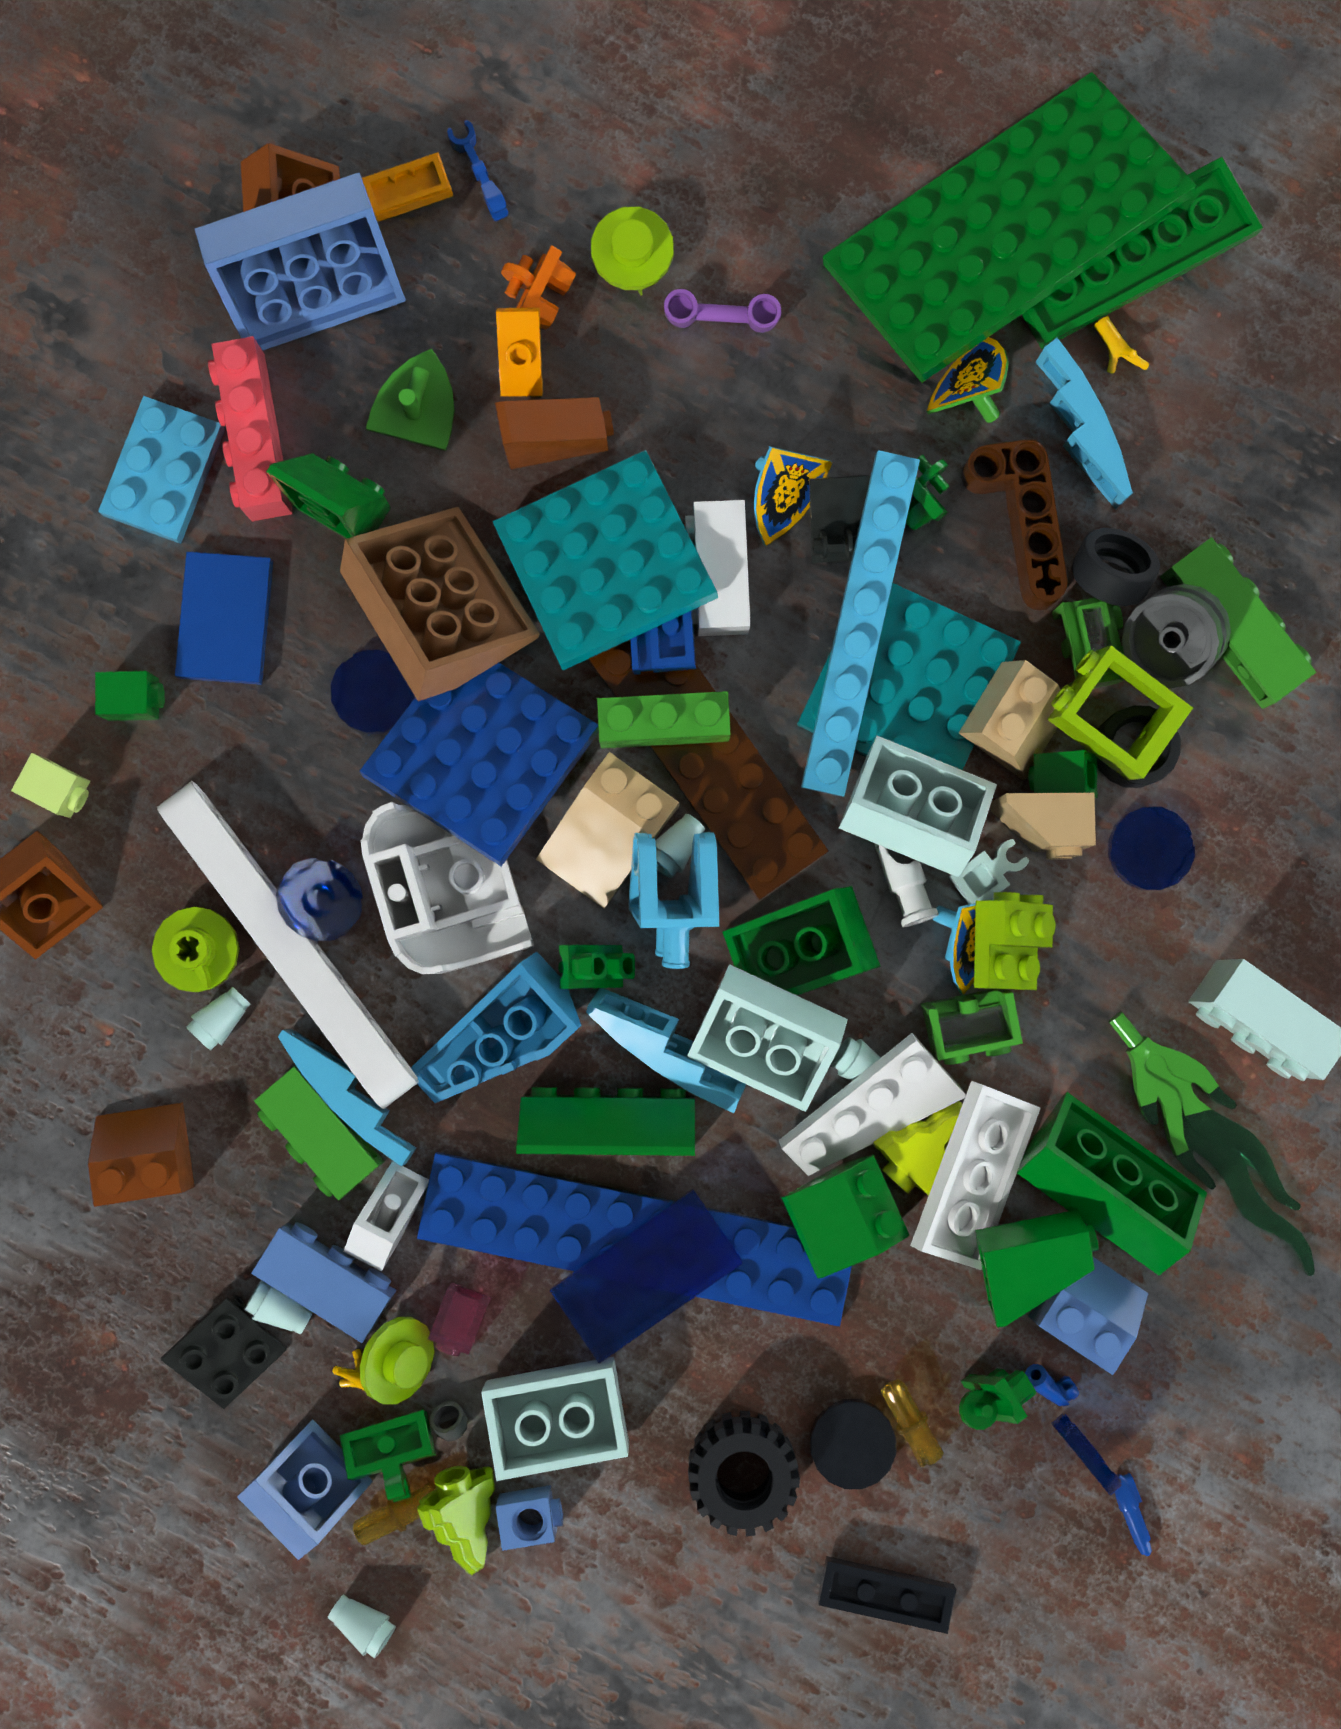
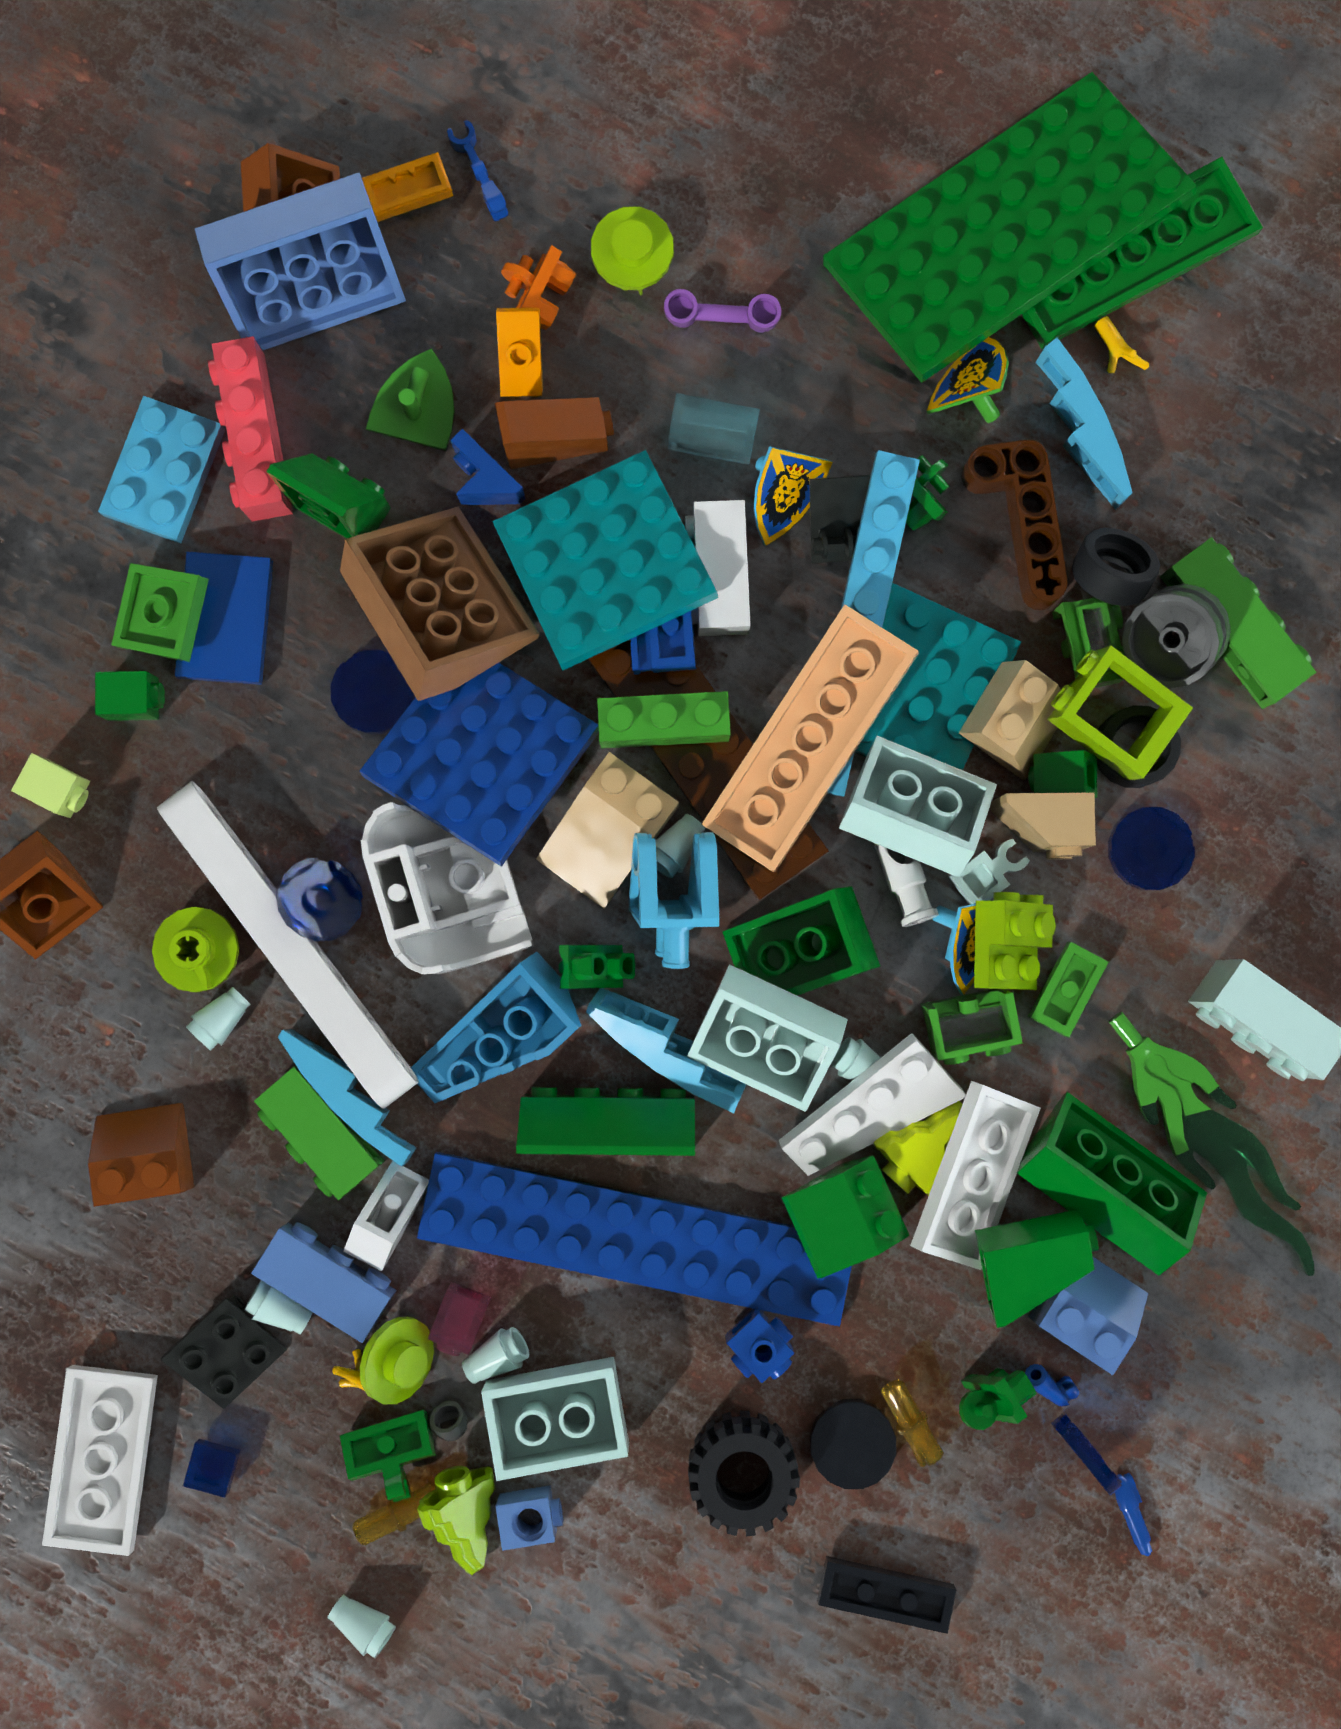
(100, 1460): none -> white plate
(160, 612): none -> bright green plate
(211, 1468): none -> clear blue plate
(303, 1490): medium blue slope -> none
(491, 482): none -> blue slope
(496, 1356): none -> light aqua cone
(646, 1275): clear blue tile -> none
(713, 428): none -> clear light blue brick
(758, 1330): none -> blue brick
(810, 738): none -> light nougat plate
(1068, 989): none -> bright green plate

